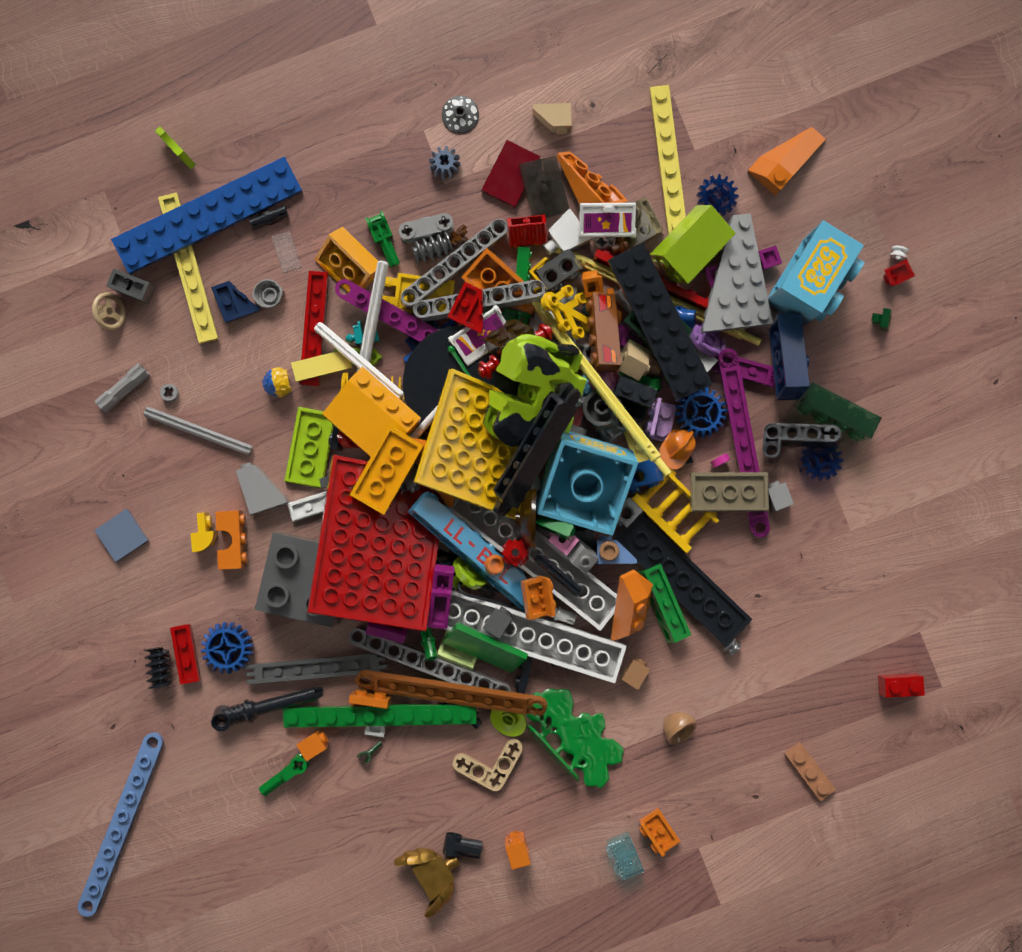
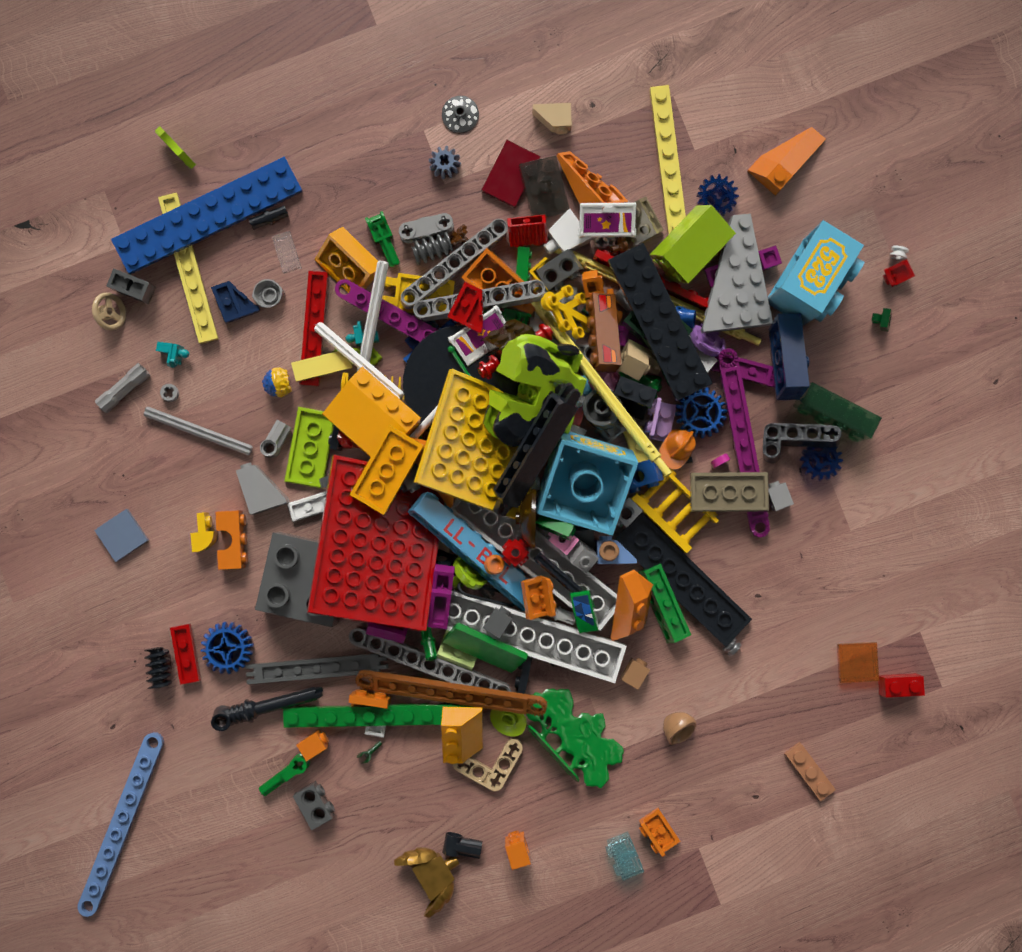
(174, 351): none -> teal piece
(277, 437): none -> light grey piece
(308, 807): none -> dark grey brick
(461, 733): none -> light orange slope
(584, 611): none -> slope
(858, 662): none -> clear orange tile

